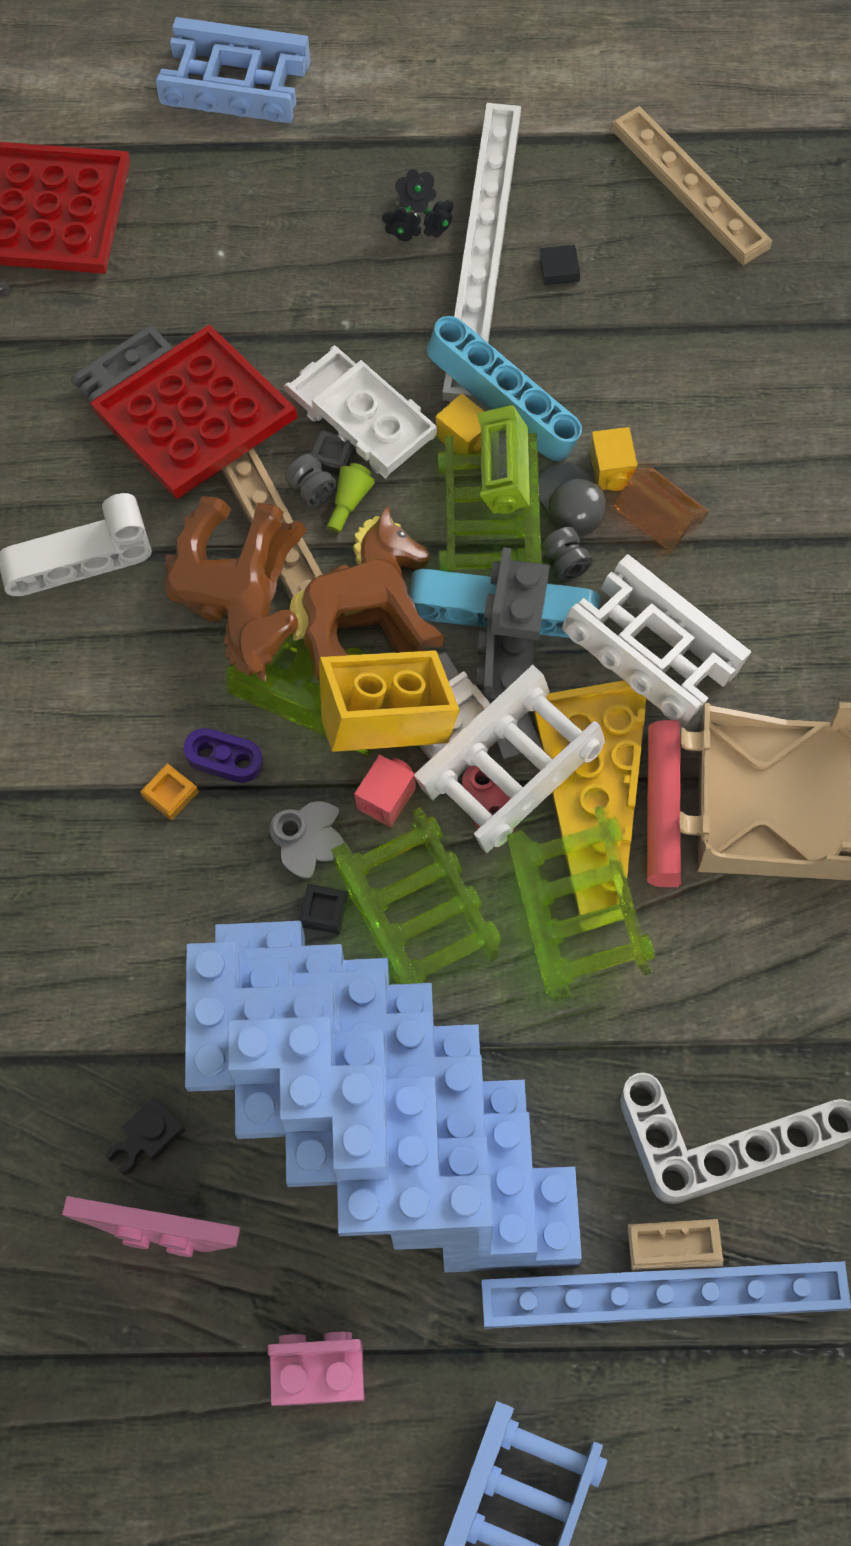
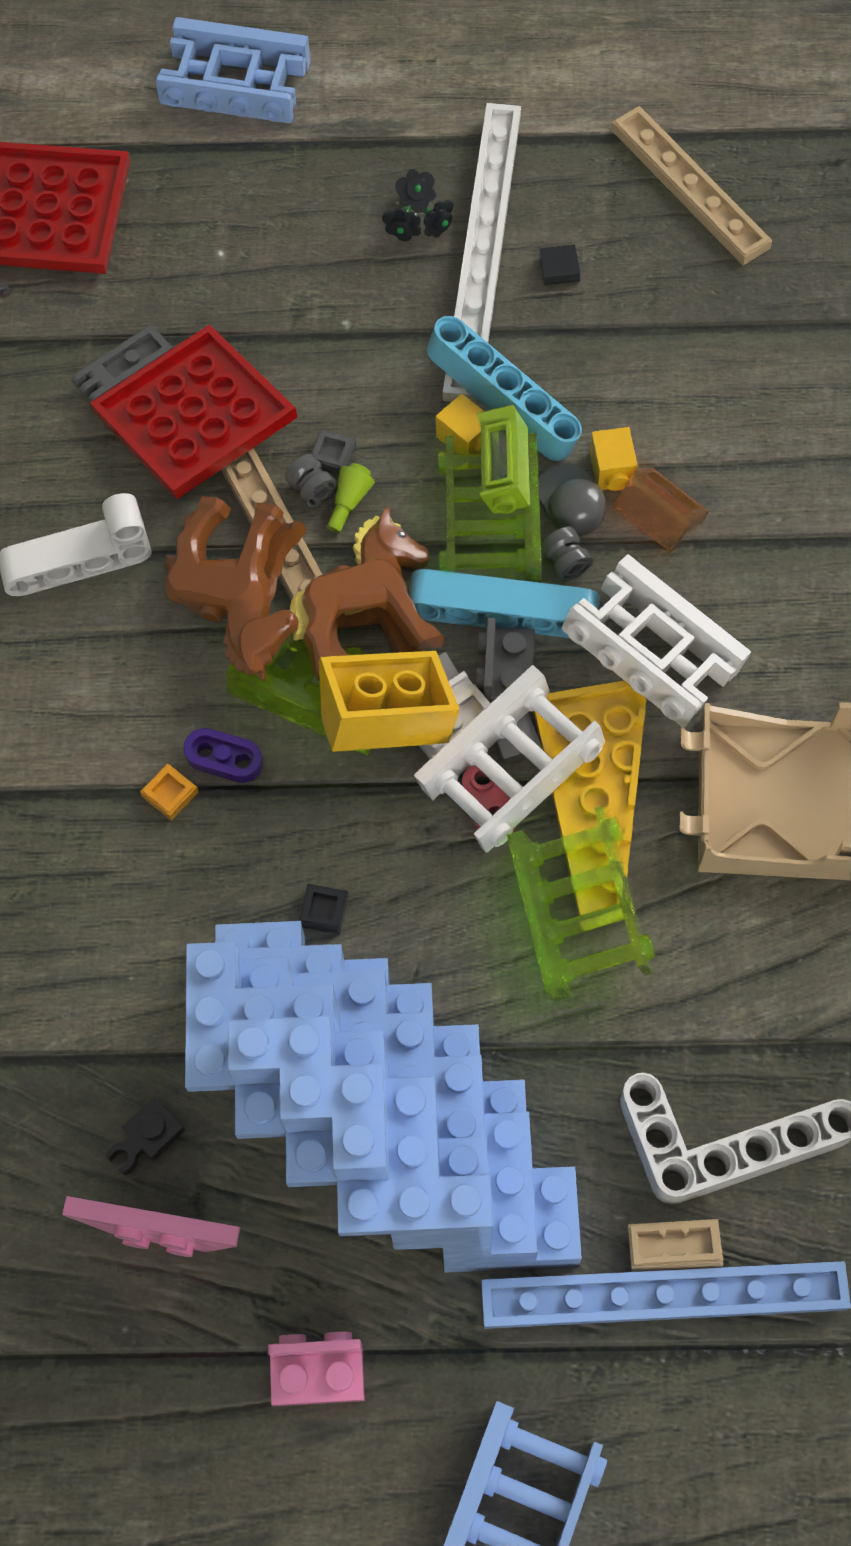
(312, 840): light grey plate -> none
(362, 410): white piece -> none
(385, 790): coral brick -> none
(392, 937): clear neon green fence -> none
(518, 597): dark grey bracket -> none
(664, 804): coral brick -> none

